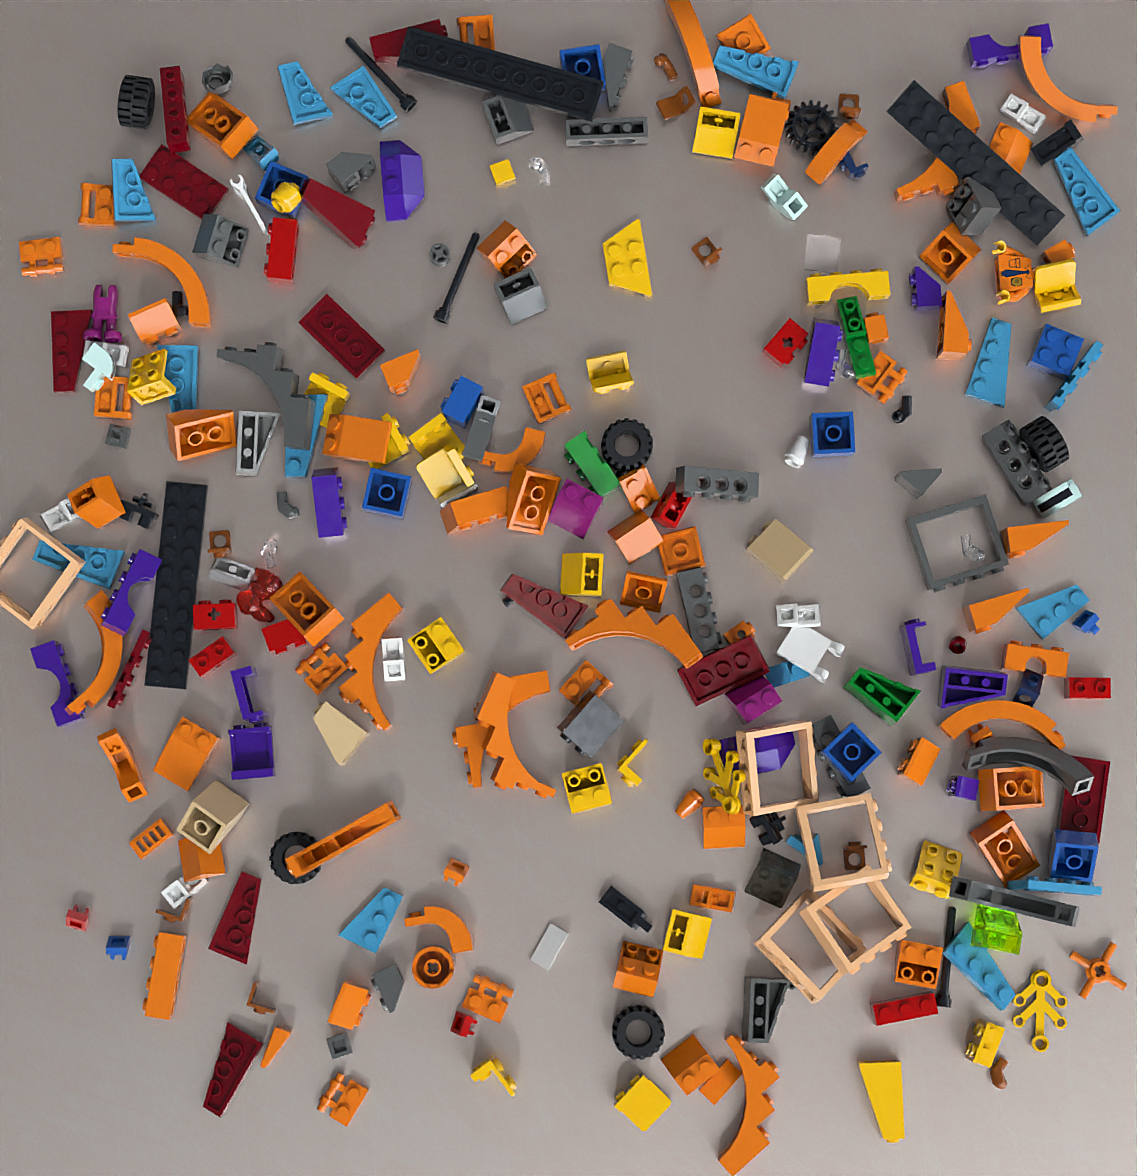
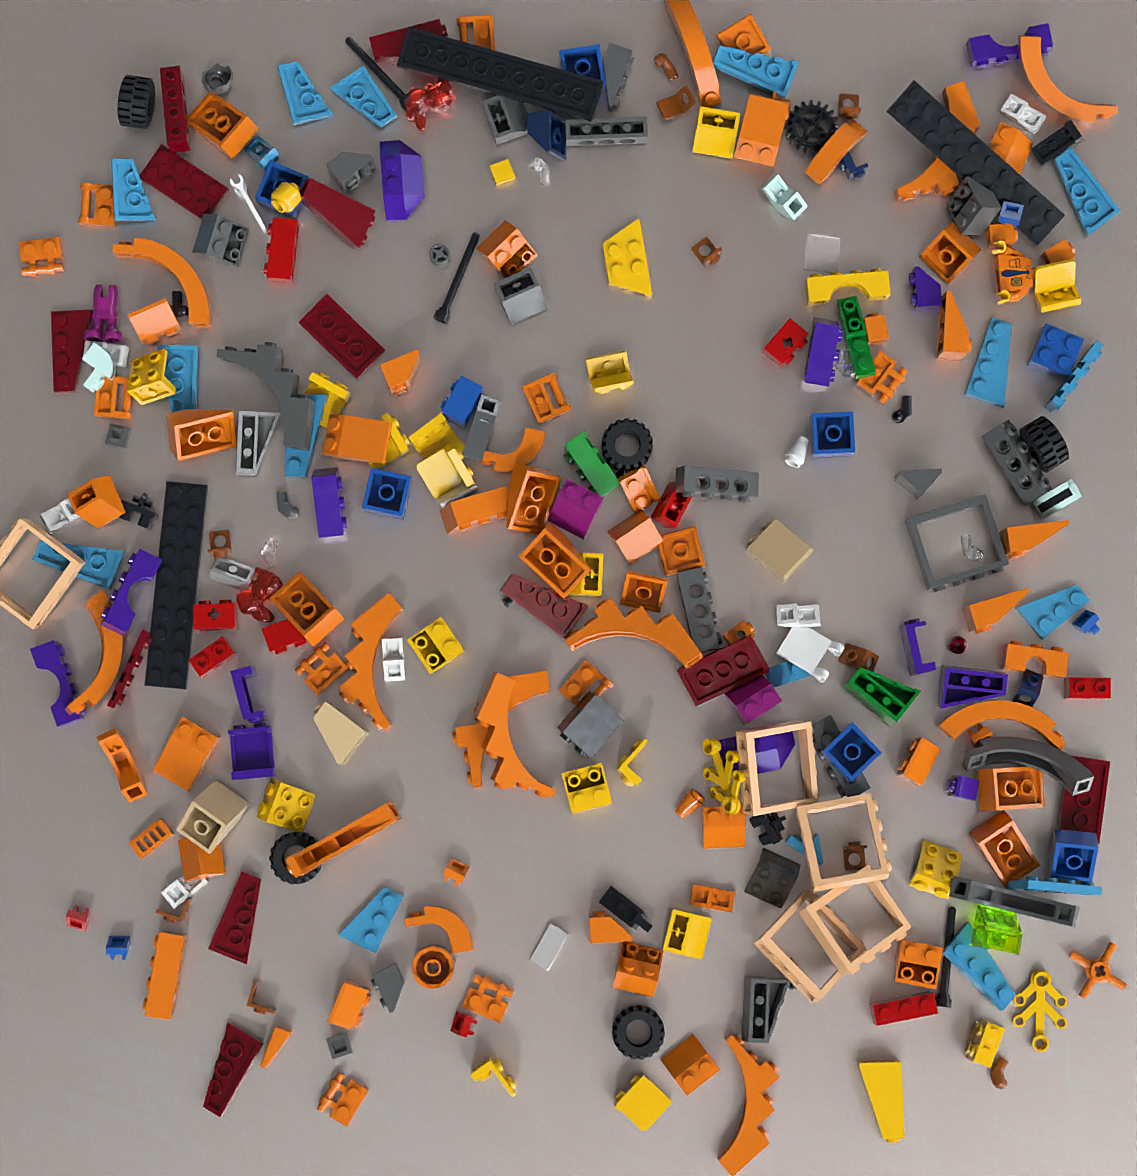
(285, 806): none -> yellow bracket
(432, 98): none -> clear red animal
(548, 132): none -> dark blue slope
(556, 560): none -> orange slope
(606, 929): none -> orange slope
(720, 1082): orange slope -> none
(858, 657): none -> dark orange bracket
(1001, 232): none -> orange brick
(1011, 213): none -> blue tile

